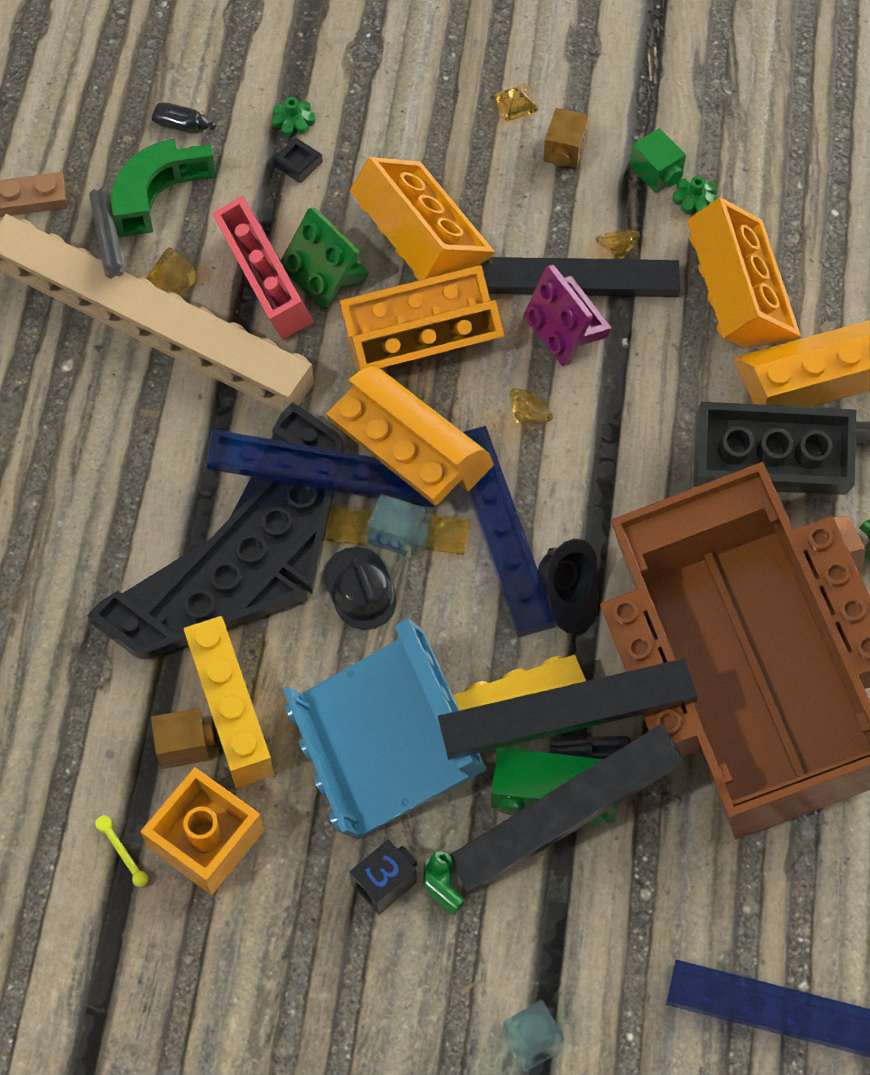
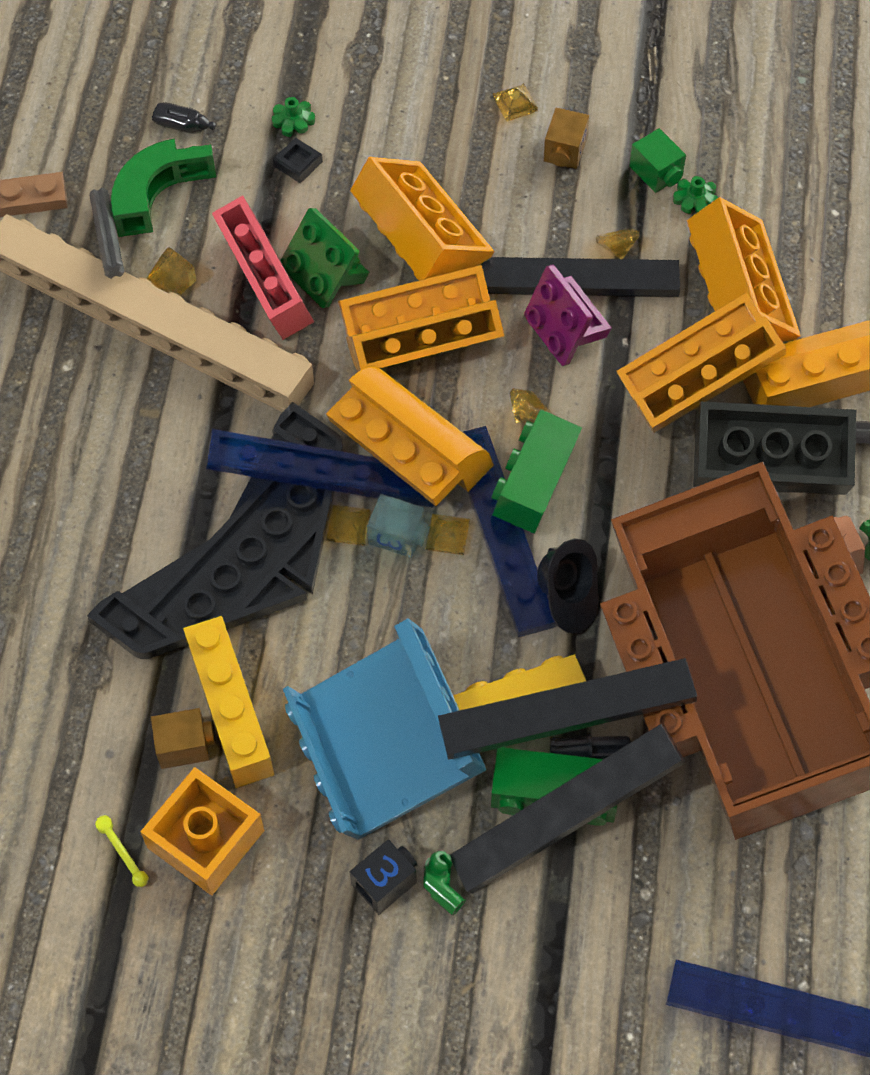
(360, 588): black piece -> none
(533, 1035): clear light blue brick -> none
(535, 470): none -> green brick
(701, 362): none -> light orange brick

